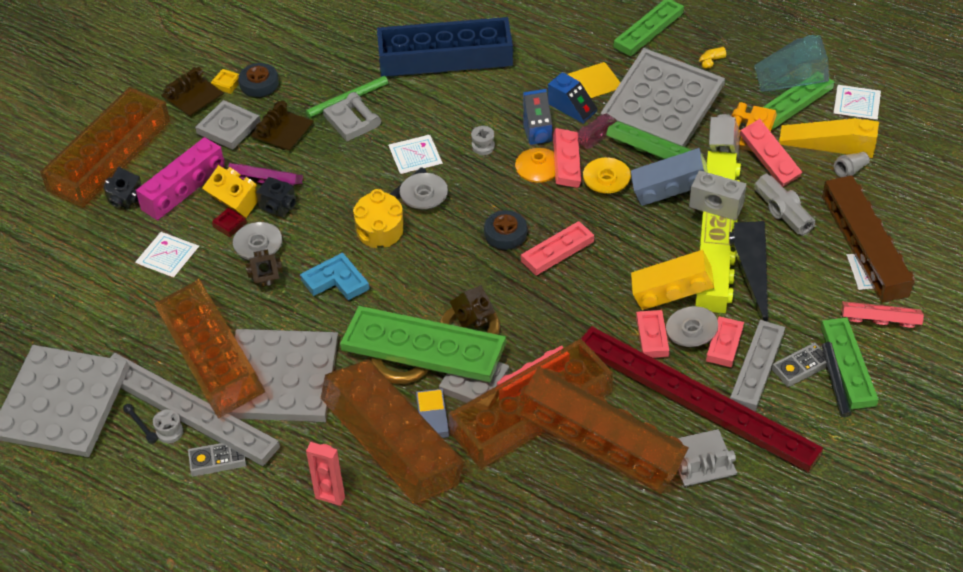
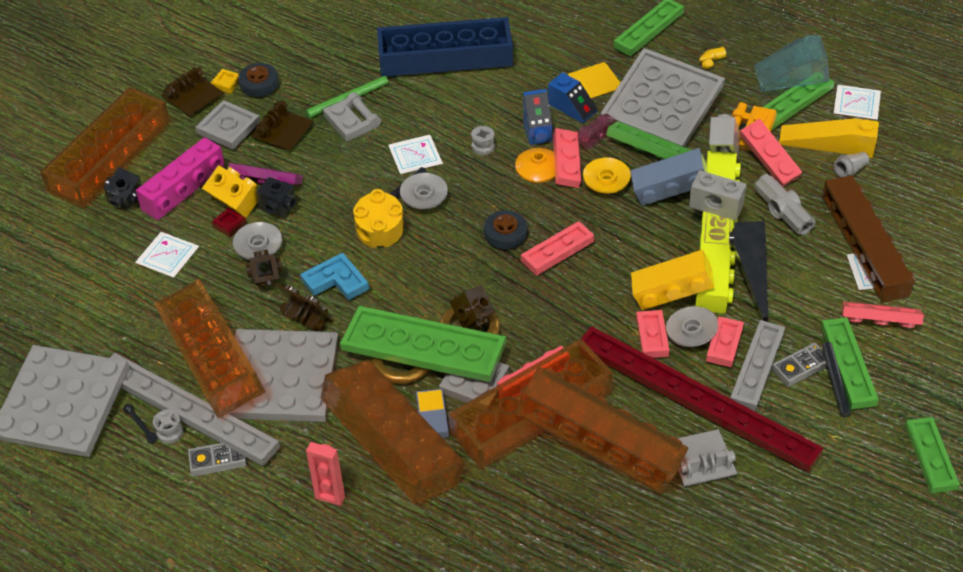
(304, 309): none -> dark brown hinge
(932, 455): none -> bright green tile

